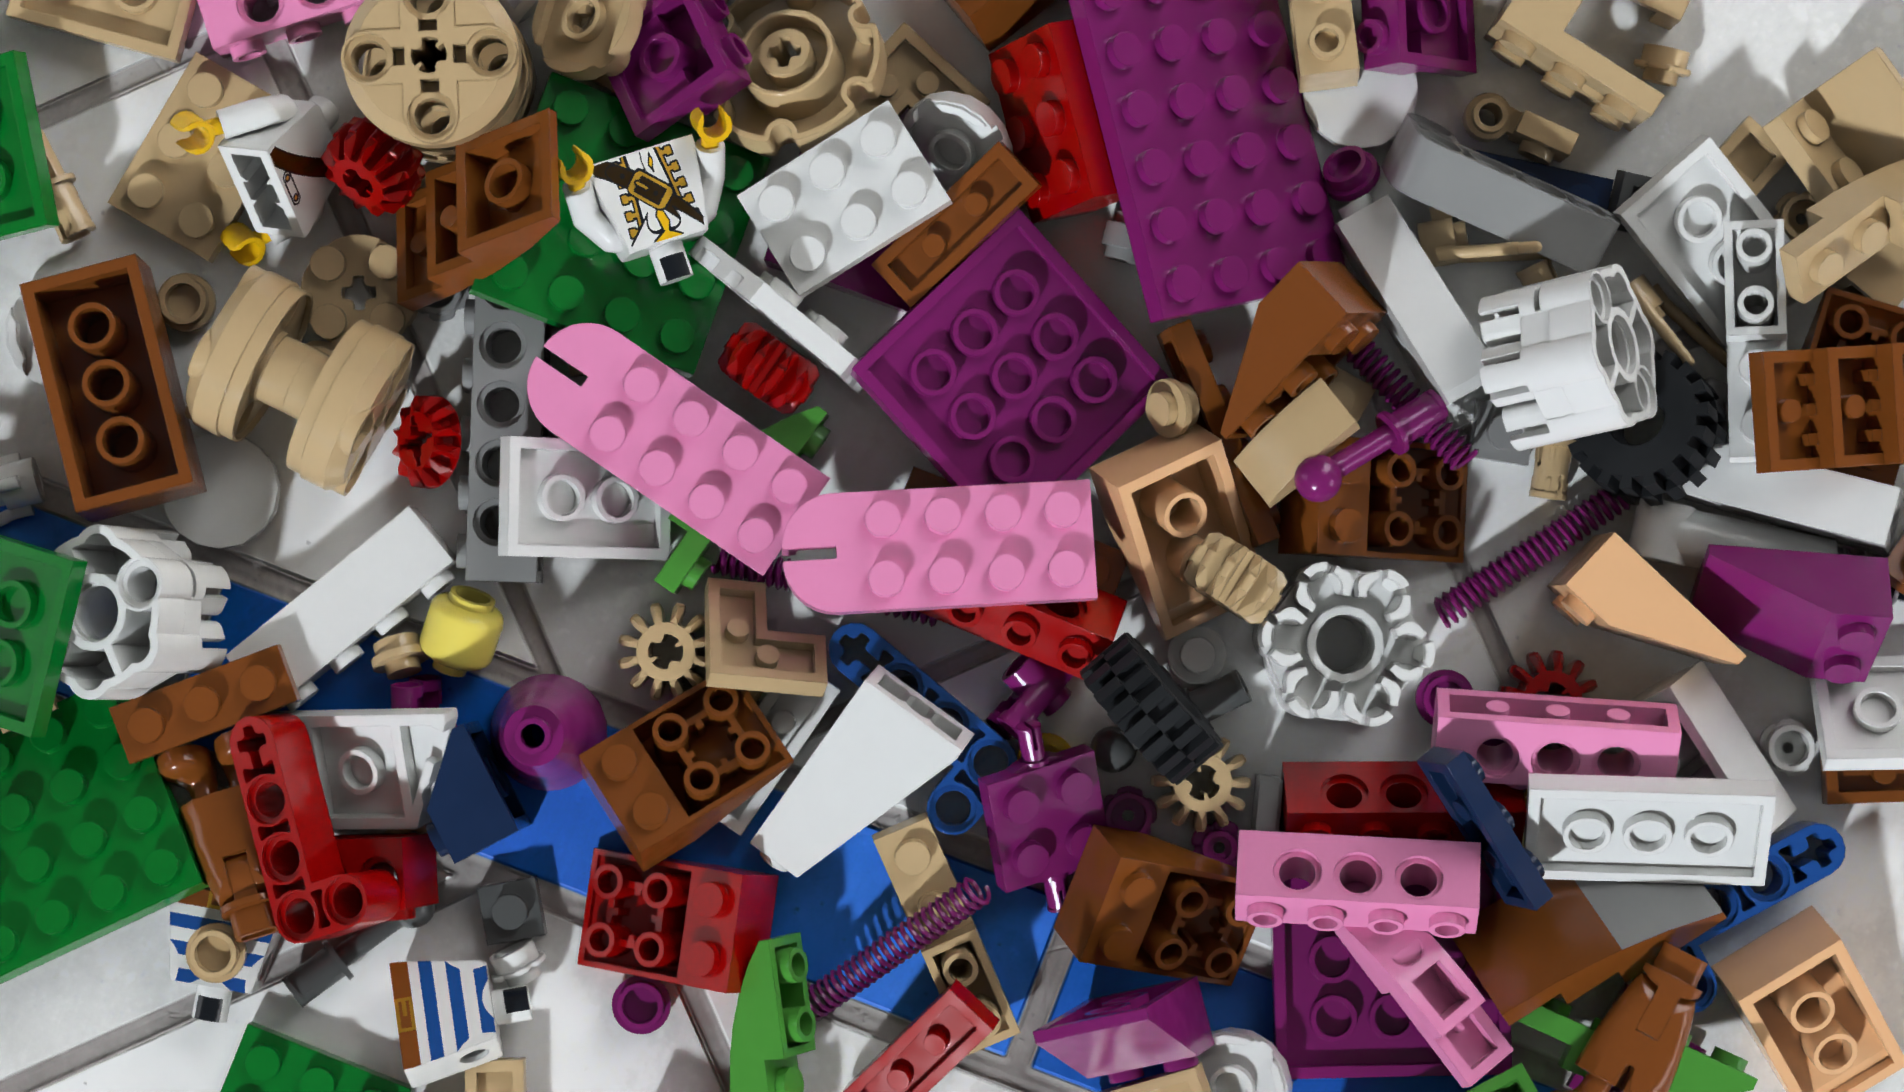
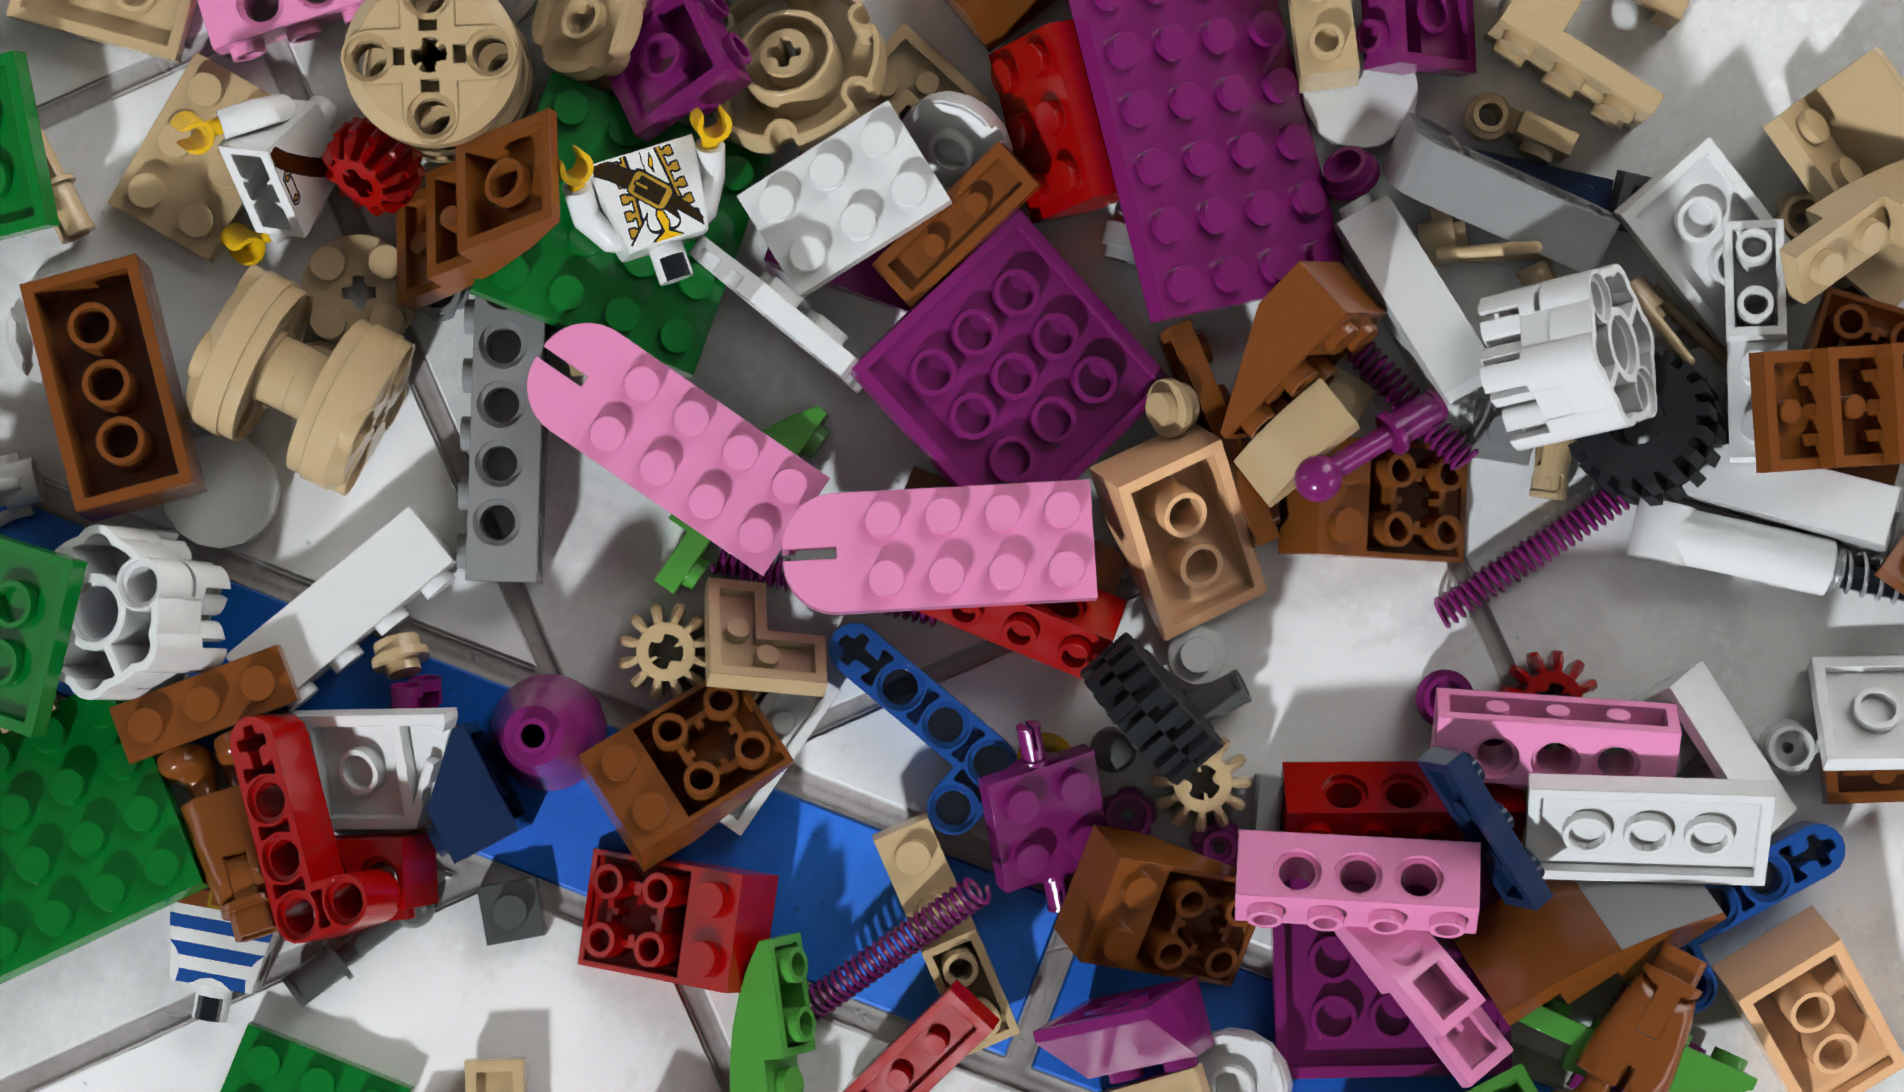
(187, 302): tan plate -> none
(214, 953): tan plate -> none
(434, 461): red gear -> none
(451, 1016): torso -> none
(461, 630): light yellow head -> none
(517, 963): white plate -> none
(572, 507): white plate -> none
(641, 1004): magenta plate -> none
(768, 368): red gear -> none
(865, 765): white slope -> none
(1035, 690): magenta plate -> none
(1235, 578): tan gear -> none
(1391, 651): white piece -> none
(1623, 594): light nougat slope -> none
(1663, 64): tan plate -> none
(1753, 154): tan plate -> none
(1798, 607): magenta slope -> none

